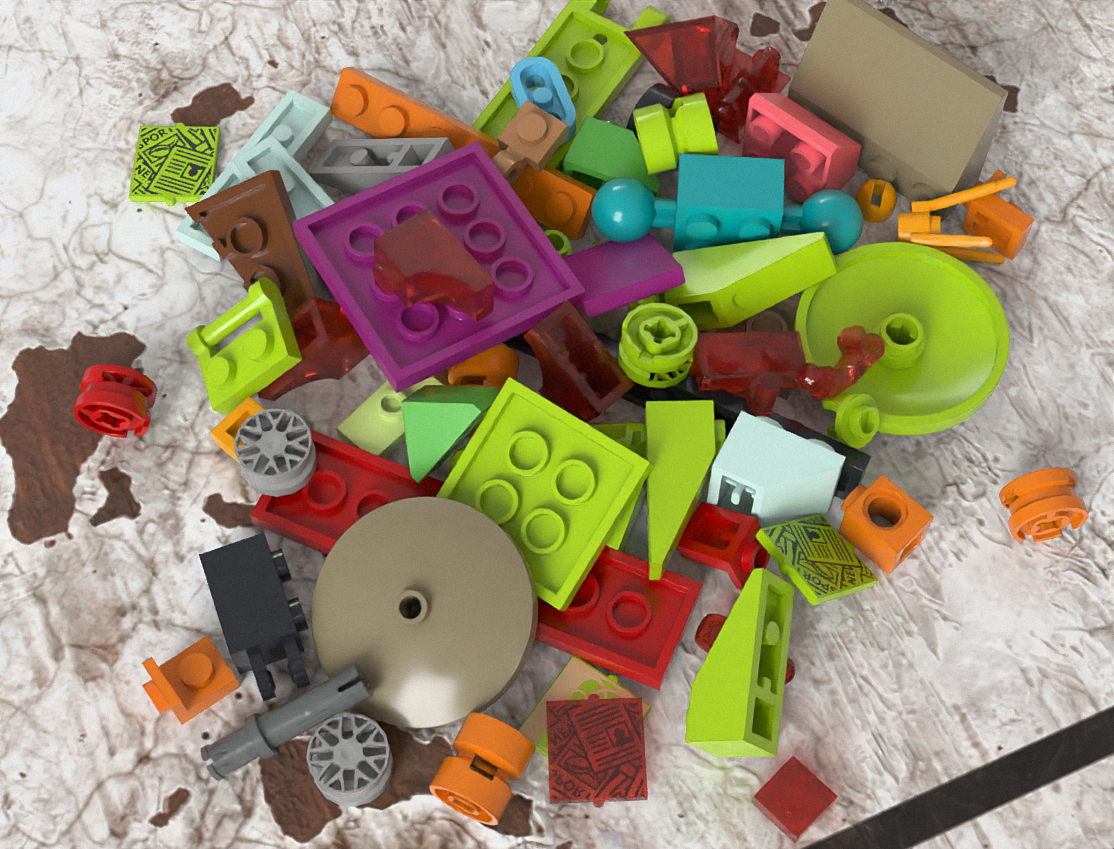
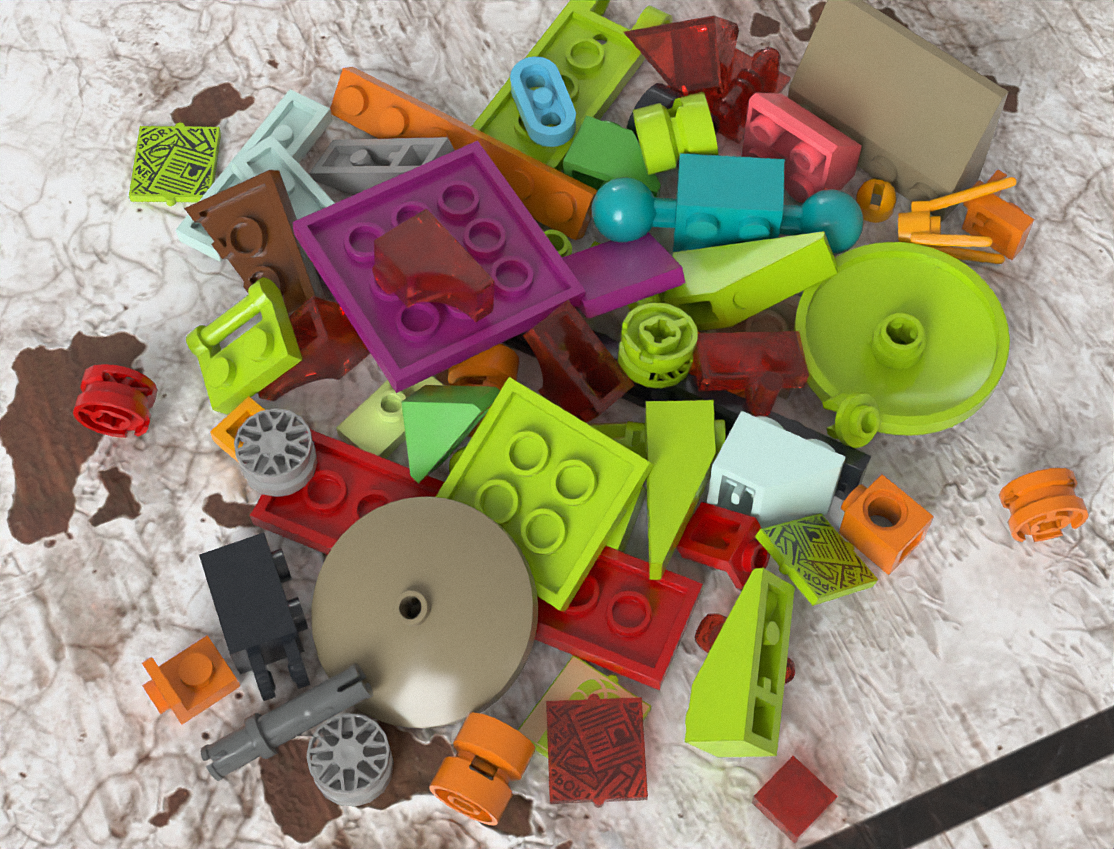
(528, 140): medium nougat plate -> none
(858, 354): clear red piece -> none

